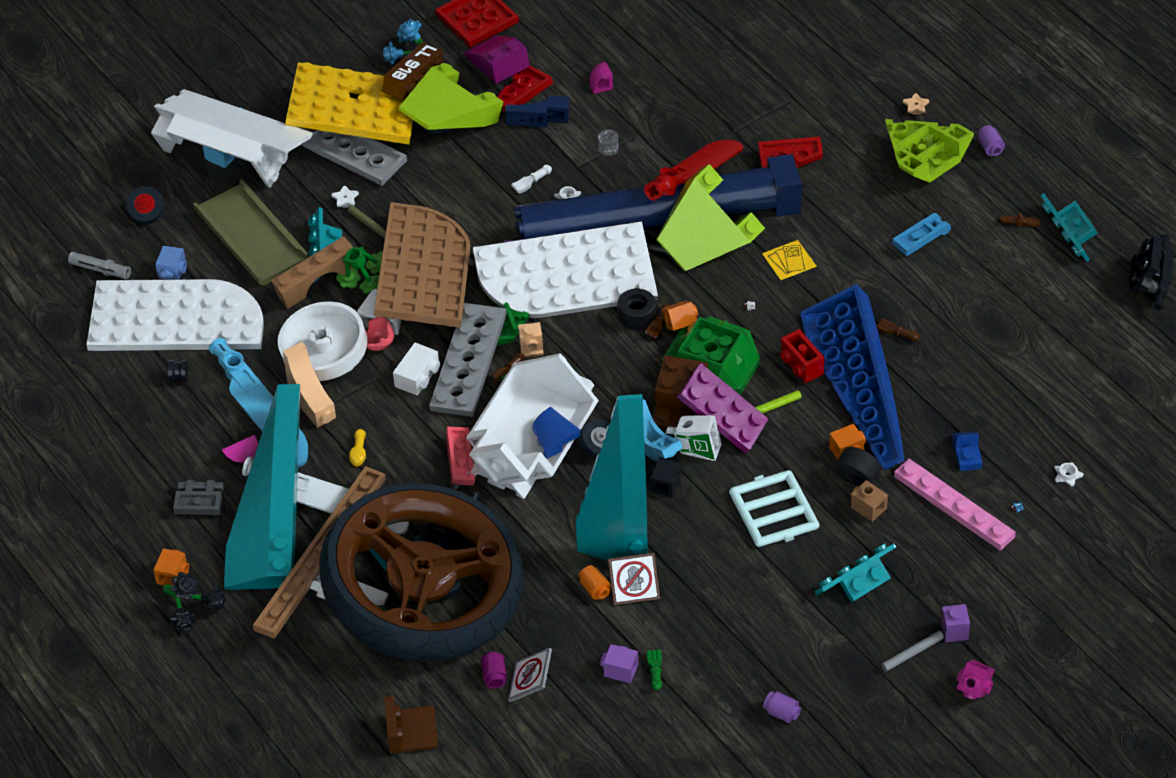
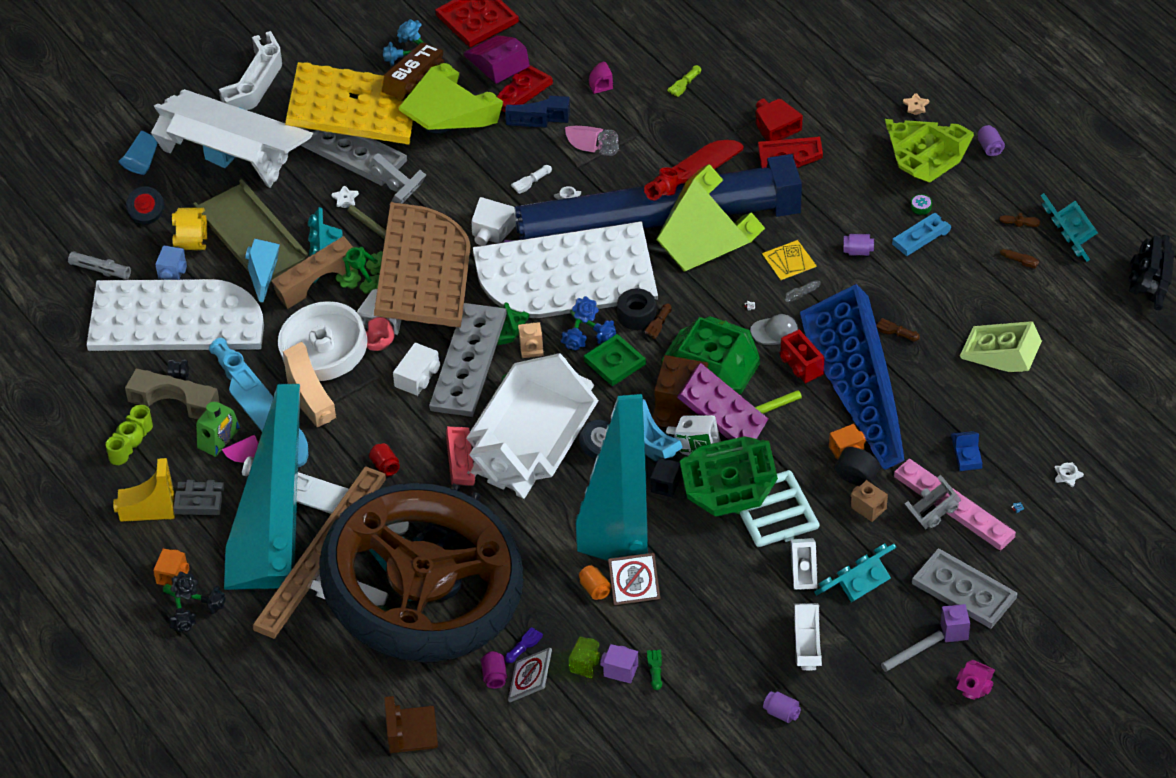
(129, 434): none -> lime piece
(140, 154): none -> dark azure piece
(148, 500): none -> yellow arch
(149, 387): none -> dark tan arch
(190, 228): none -> yellow brick
(216, 428): none -> bright green torso
(257, 76): none -> white piece
(261, 265): none -> medium azure slope
(357, 453): yellow piece -> none
(384, 459): none -> red brick
(395, 179): none -> light grey bracket
(492, 221): none -> white torso
(504, 370): reddish brown piece -> none
(530, 639): none -> dark purple piece
(553, 431): blue slope -> none
(581, 312): none -> blue plant
(583, 137): none -> bright pink brick
(584, 657): none -> clear neon green brick
(614, 360): none -> green plate
(679, 315): orange brick -> none
(680, 86): none -> lime piece
(729, 475): none -> green piece
(773, 329): none -> light grey cap
(777, 119): none -> red torso
(797, 293): none -> clear piece
(804, 563): none -> white slope
(807, 635): none -> white arch
(858, 244): none -> medium lavender brick
(921, 204): none -> tile
(929, 498): none -> light grey window
(962, 584): none -> light grey plate
(1003, 346): none -> yellowish green slope
(1025, 259): none -> reddish brown piece

